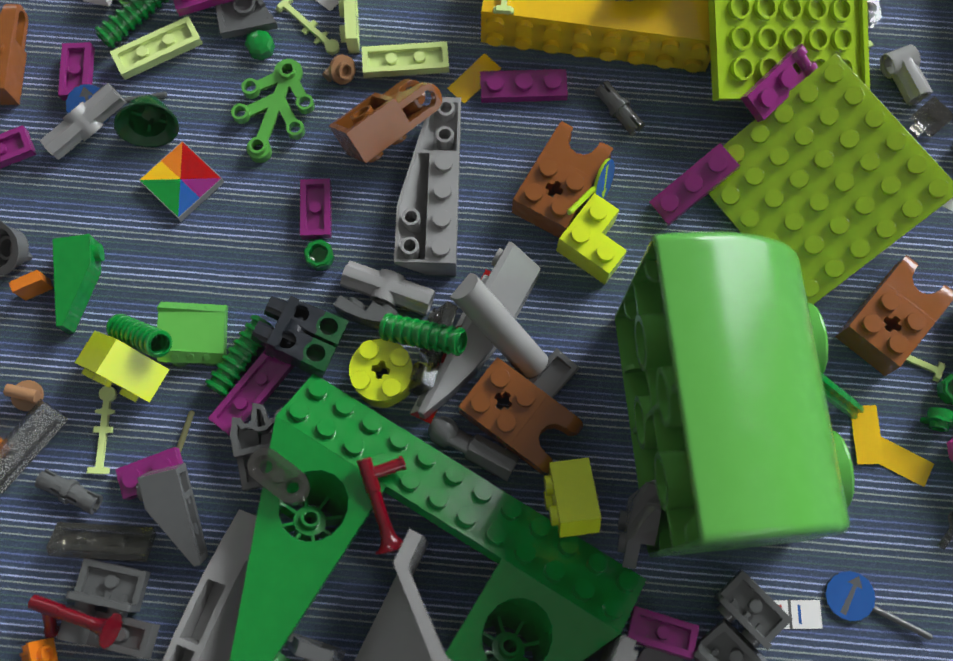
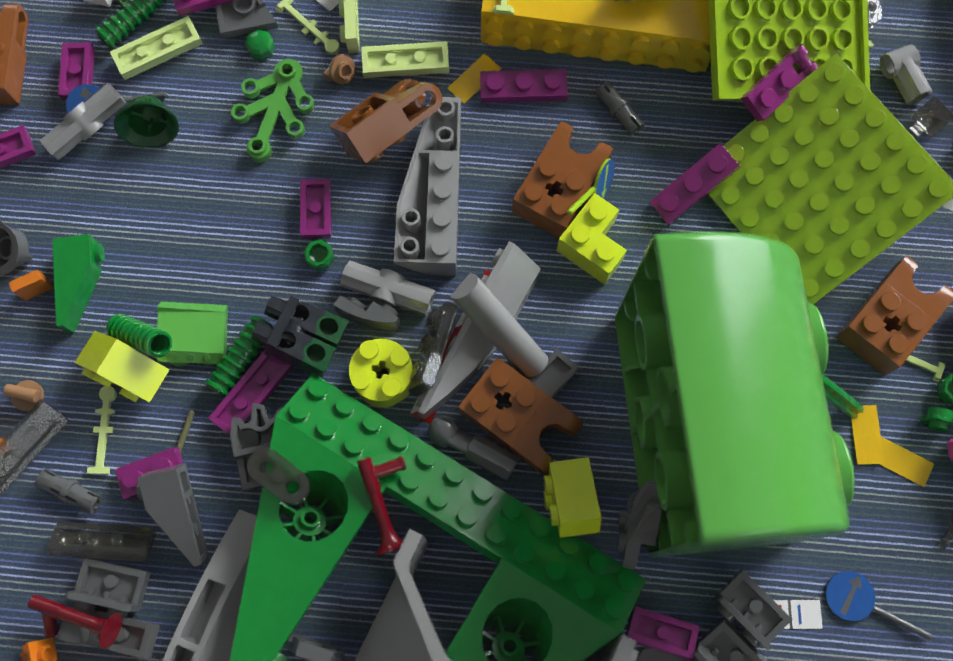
(181, 181): tile -> none
(423, 334): green piece -> none

